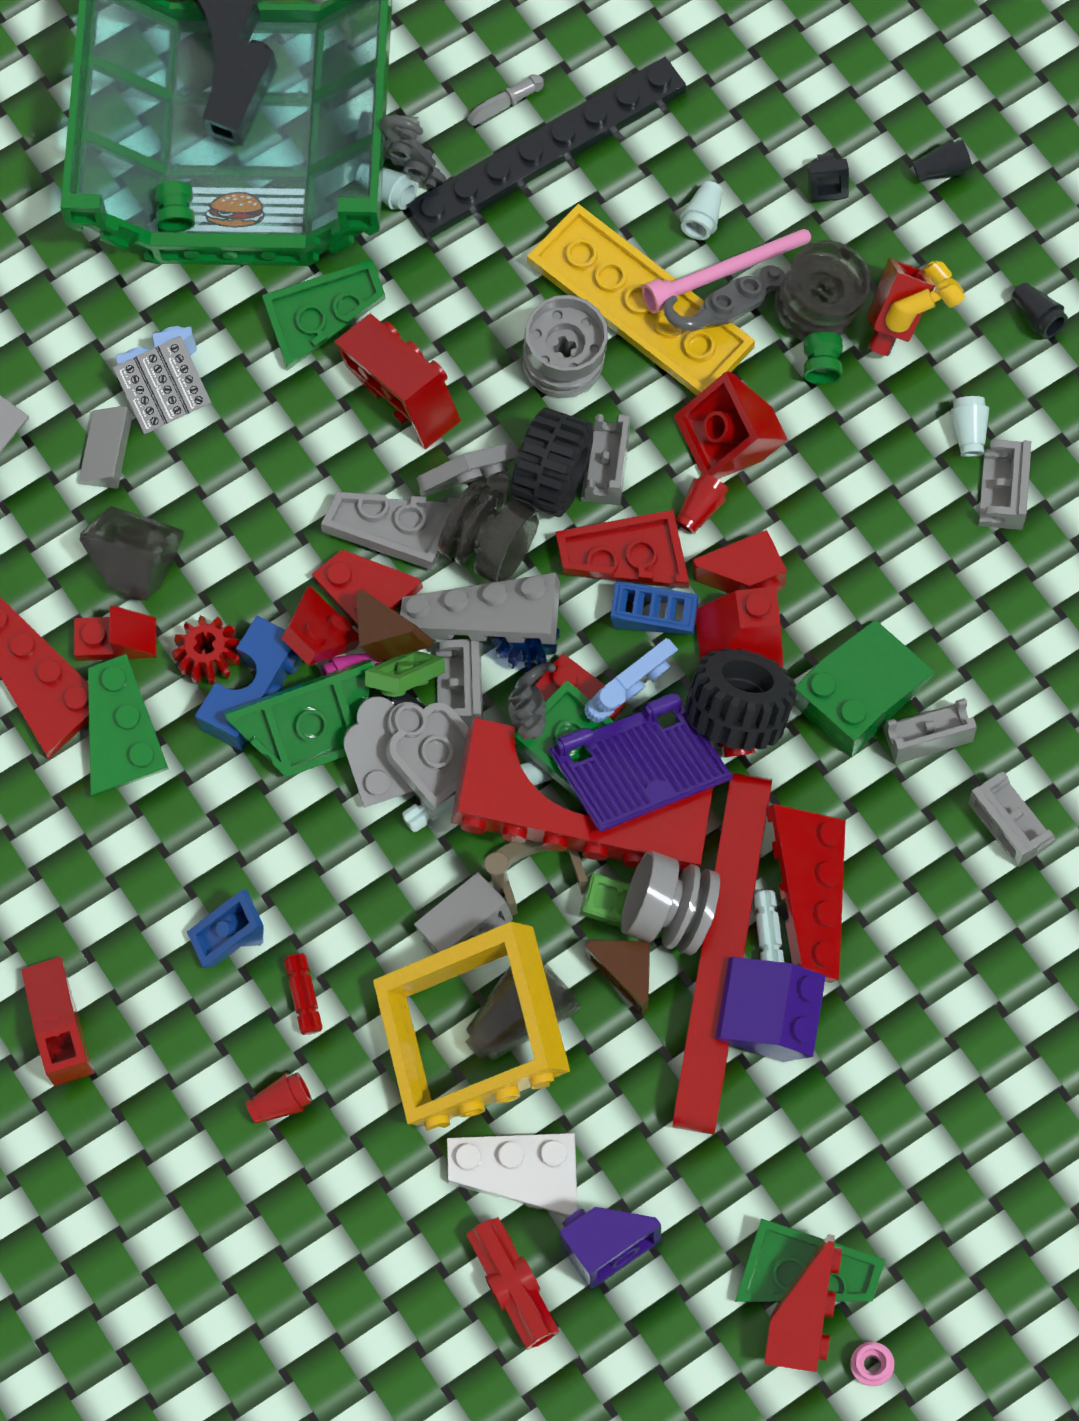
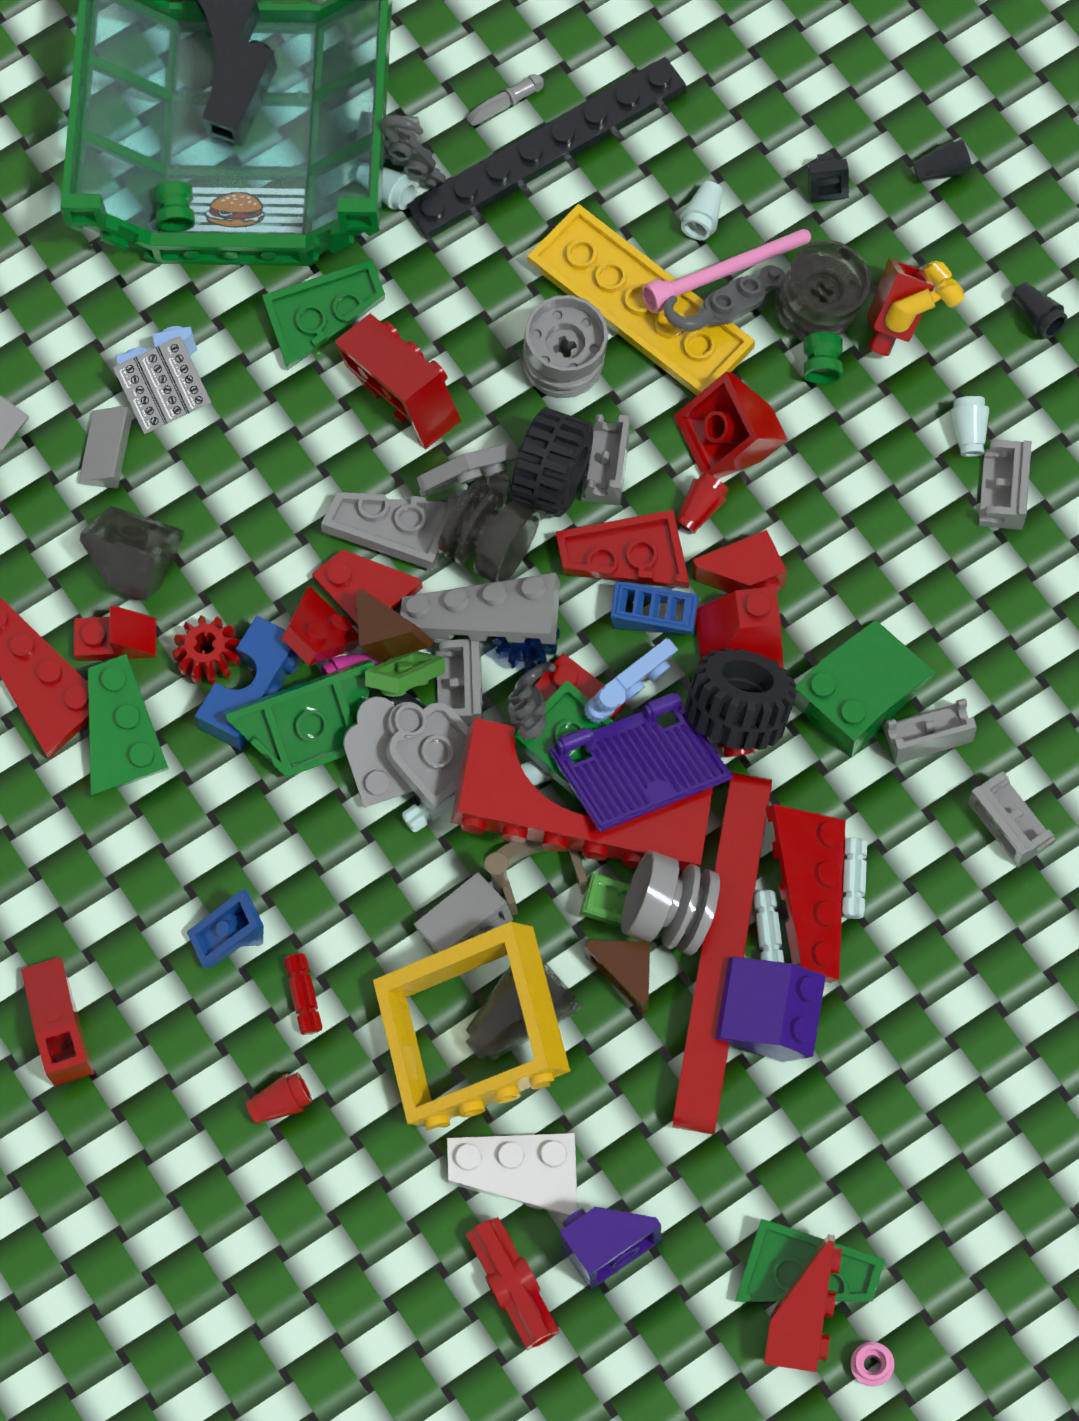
(854, 878): none -> light aqua axle

